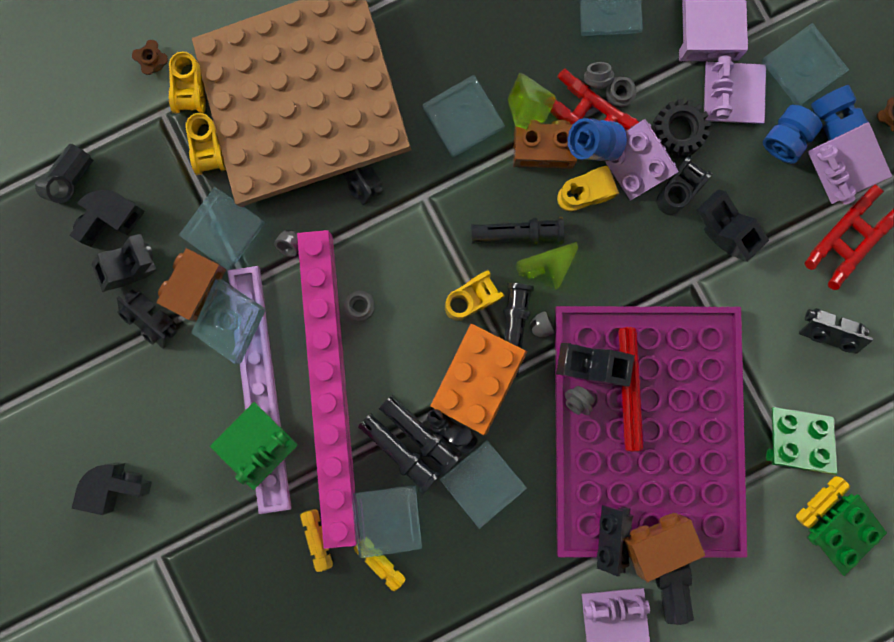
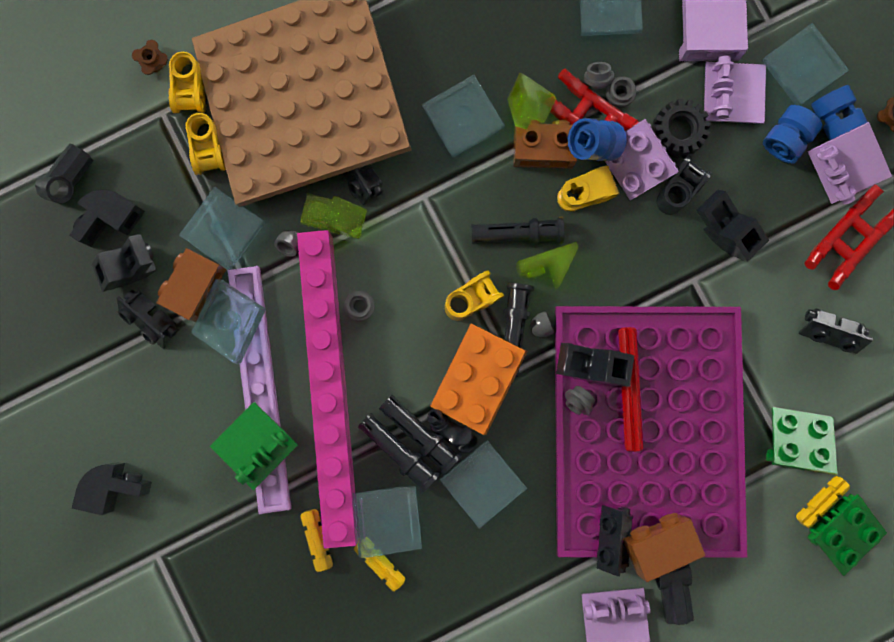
(333, 215): none -> clear neon green slope

